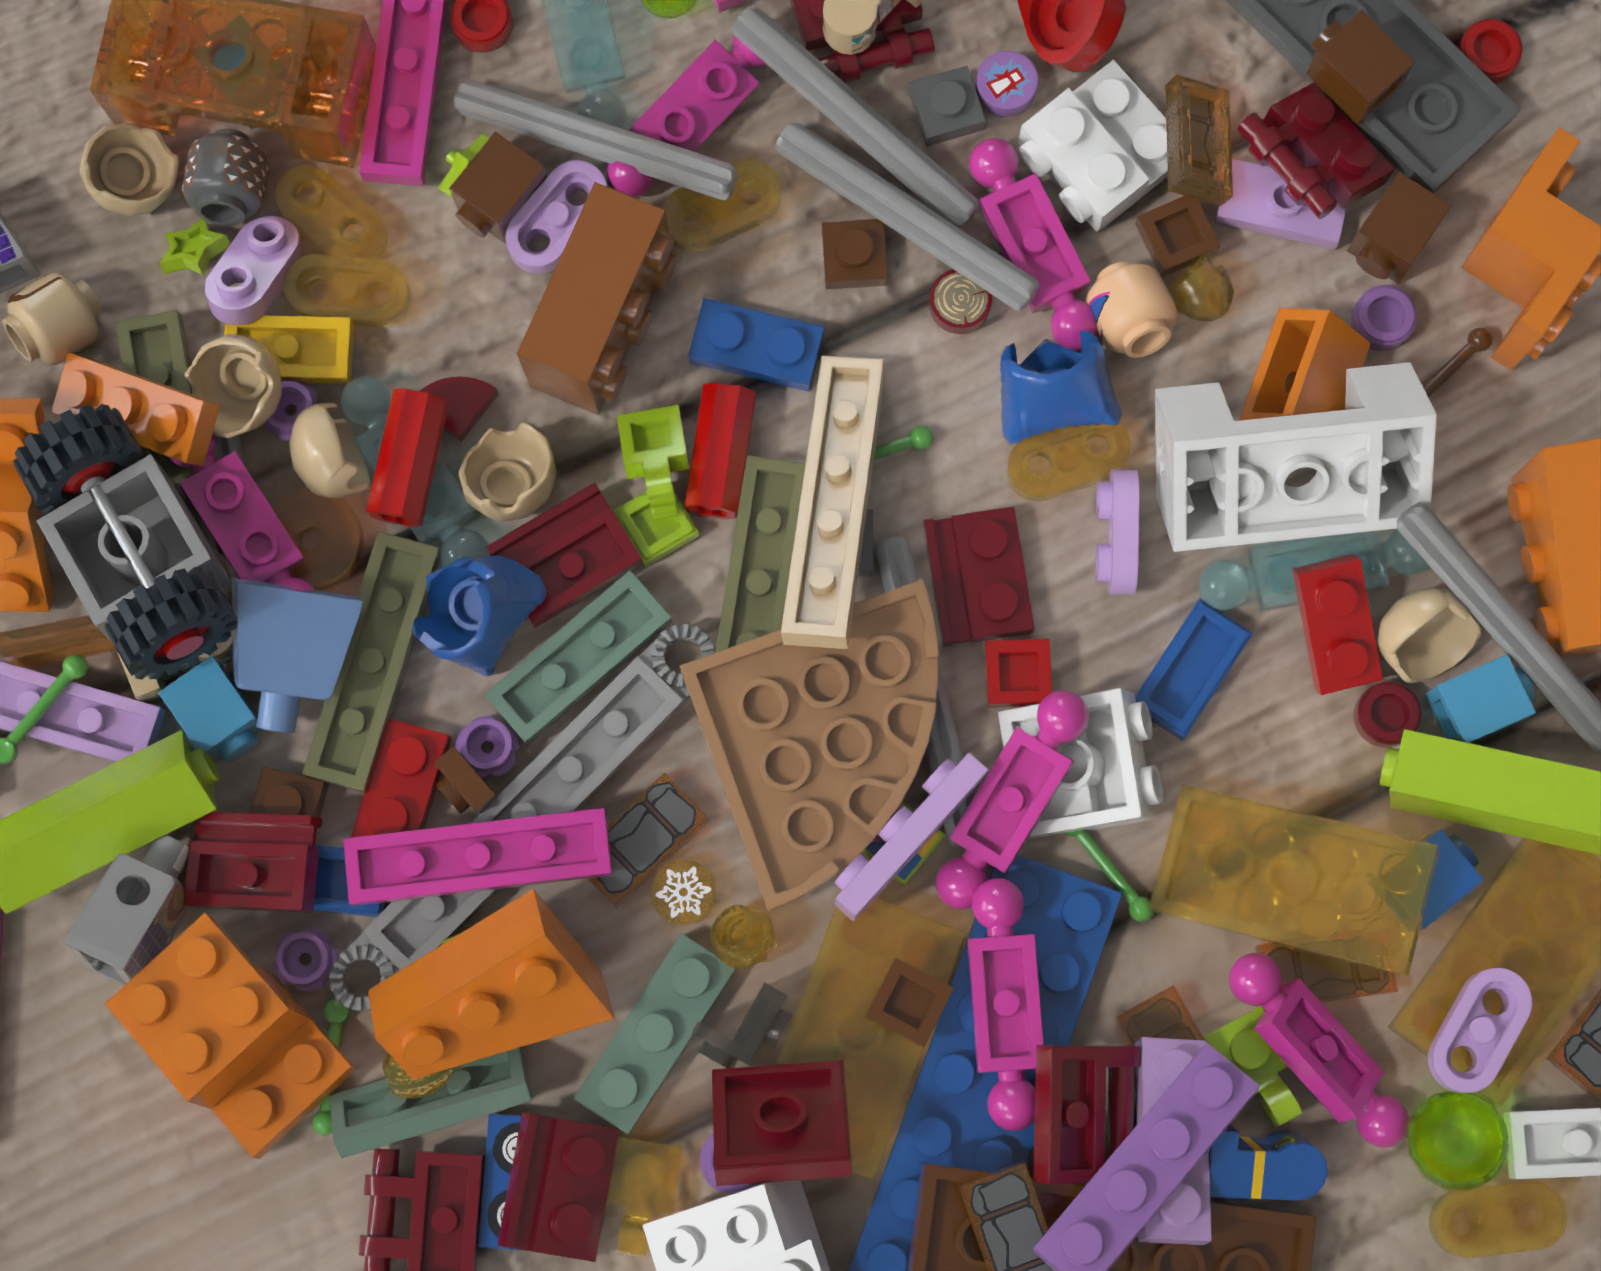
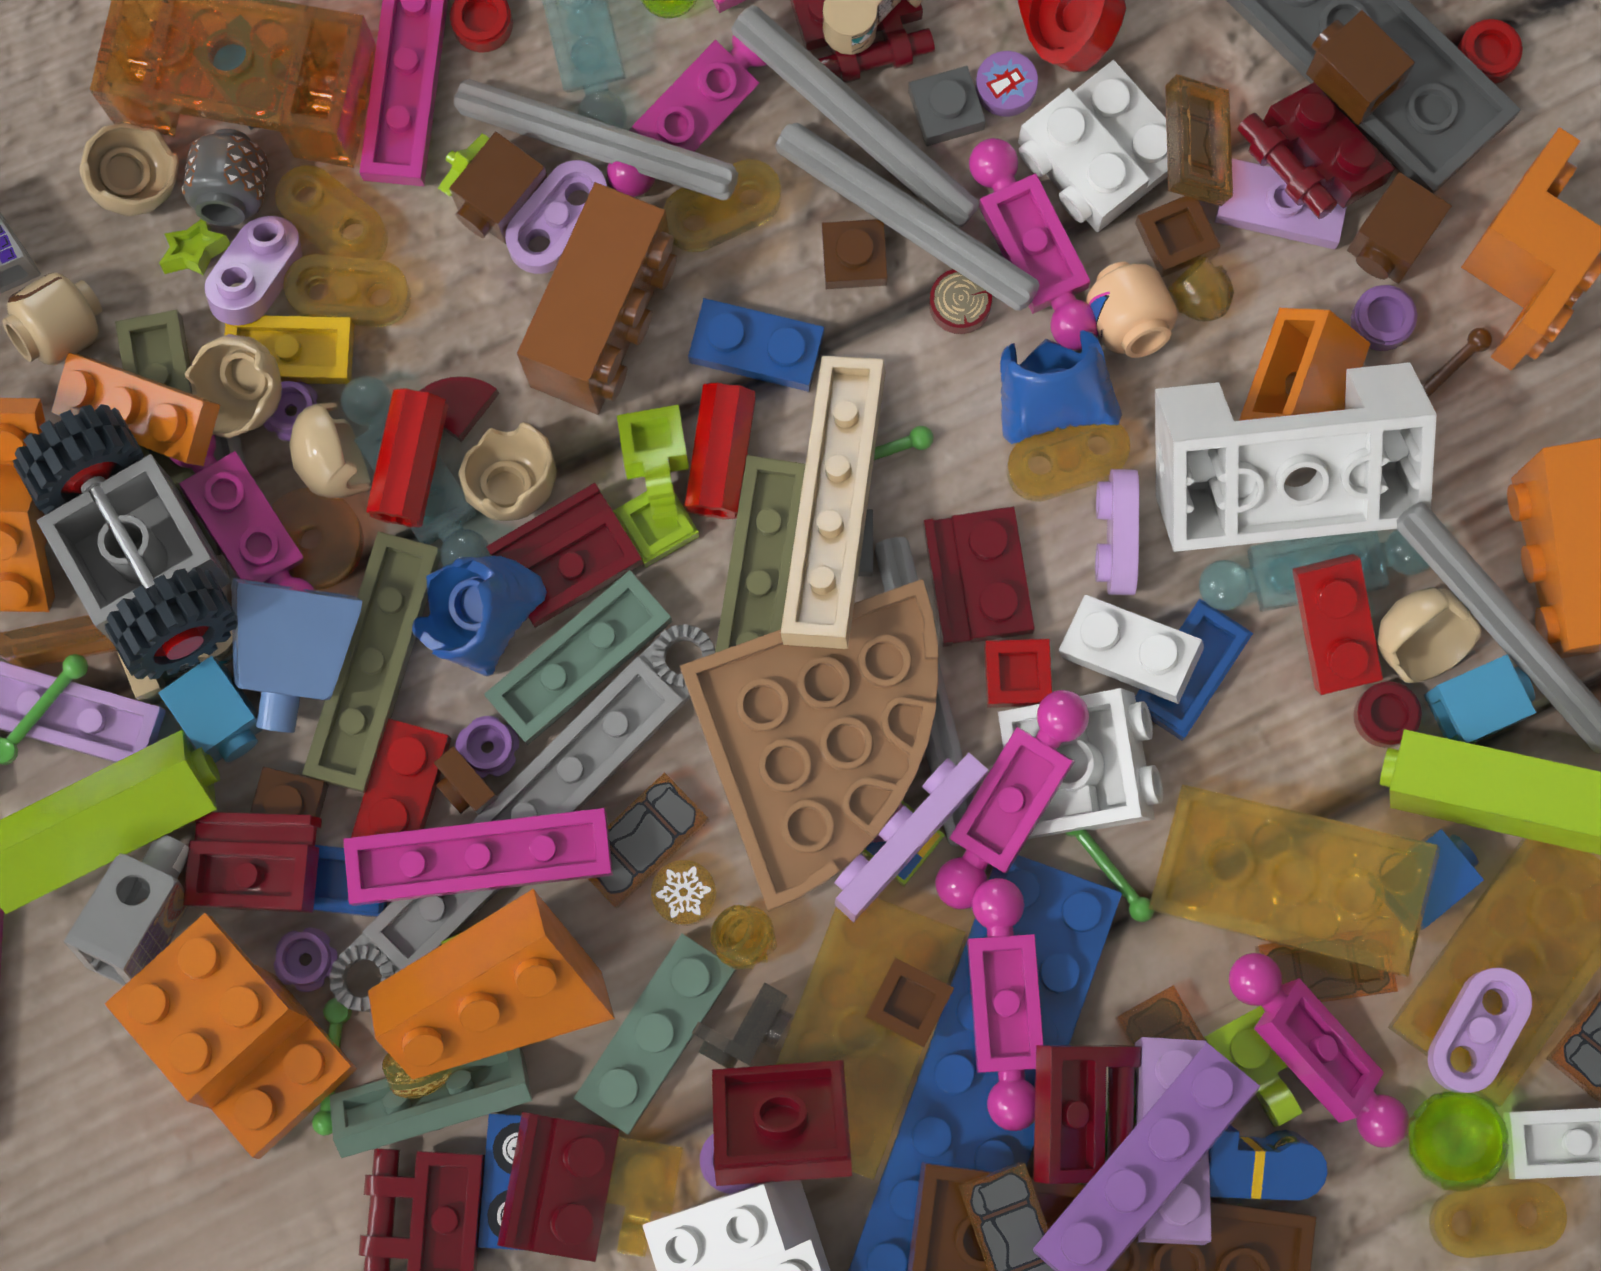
(1131, 649): none -> white plate

